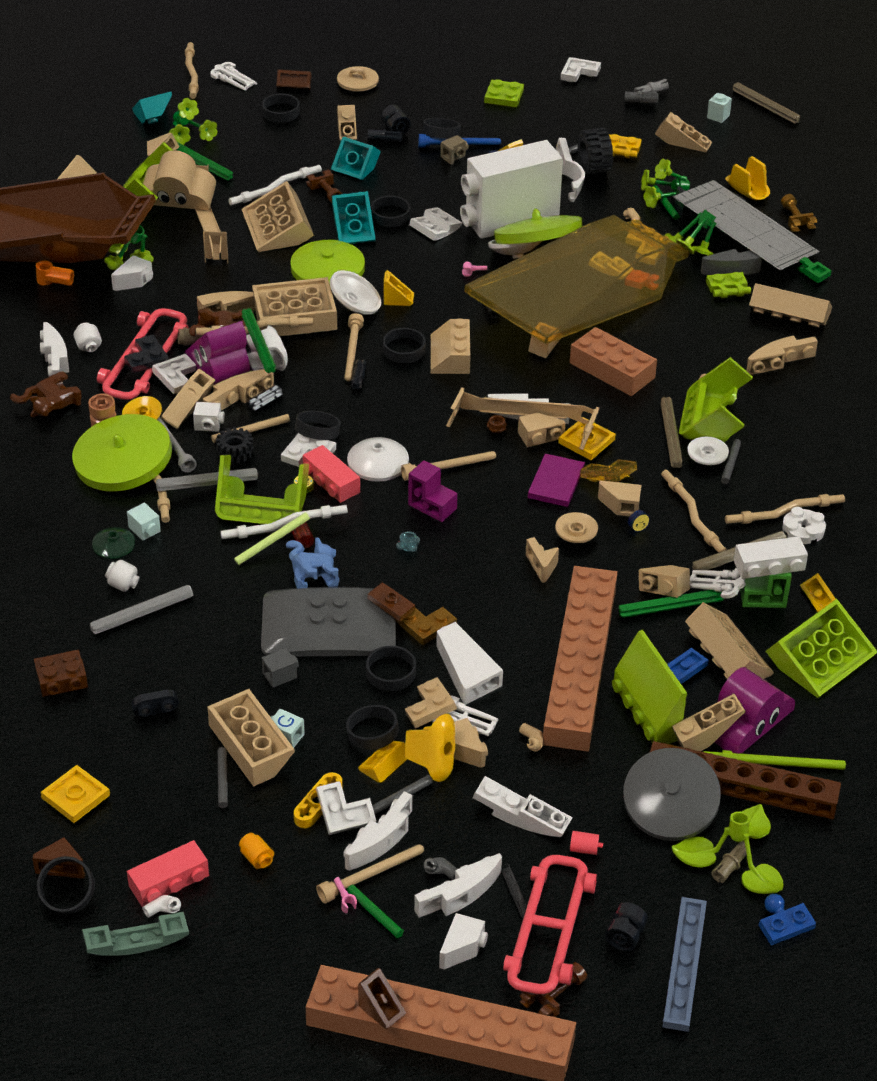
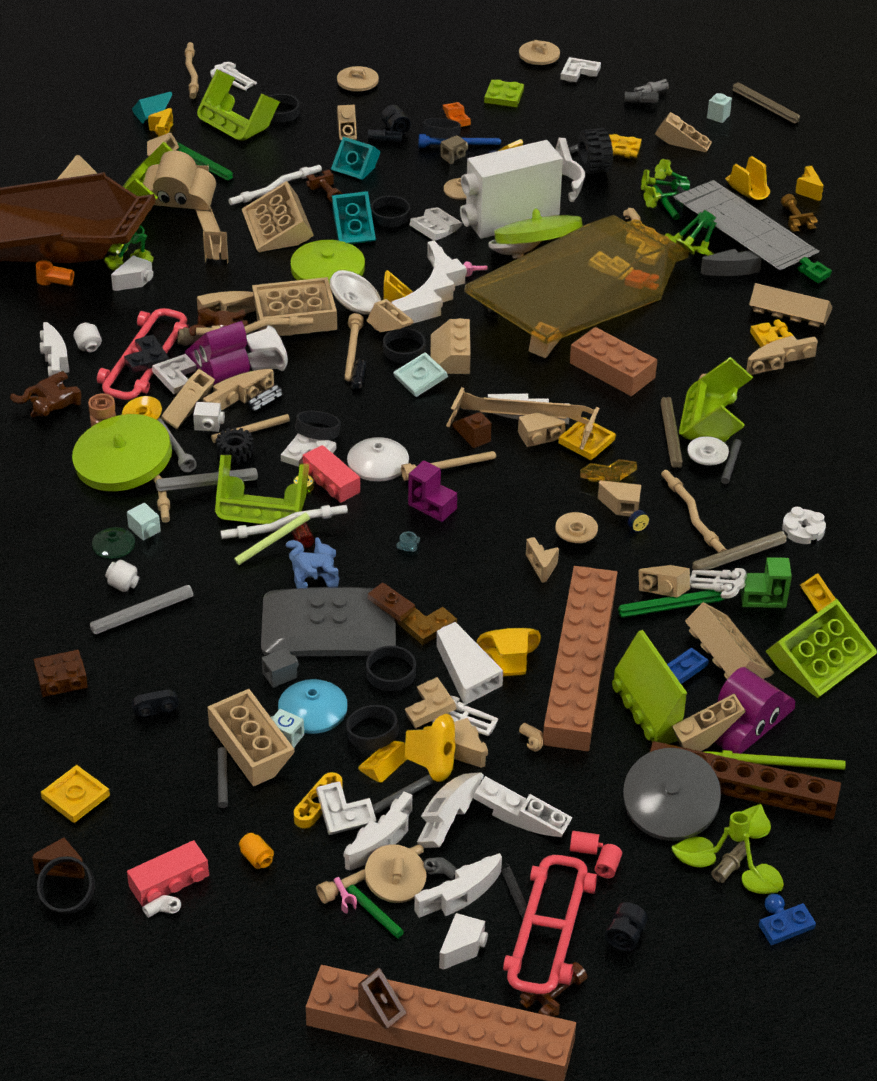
(136, 939): sand green slope -> none
(161, 122): none -> yellow slope
(186, 111): lime plant -> none
(217, 108): none -> lime windscreen
(258, 340): green axle -> none
(293, 79): reddish brown plate -> none
(317, 702): none -> medium azure dish
(387, 317): none -> tan slope
(395, 873): none -> tan shield
(420, 374): none -> light aqua plate
(439, 288): none -> white arch
(441, 811): none -> white slope
(454, 189): none -> tan dish
(456, 112): none -> orange slope
(474, 429): none -> reddish brown slope
(496, 424): reddish brown plate -> none
(510, 648): none -> yellow piece
(539, 52): none -> tan shield
(556, 480): magenta tile -> none
(608, 861): none -> coral piece
(684, 964): sand blue plate -> none
(728, 284): lime plate -> none
(747, 517): tan bar -> none
(766, 334): none -> yellow plate
(770, 557): white brick -> none
(810, 184): none -> yellow slope

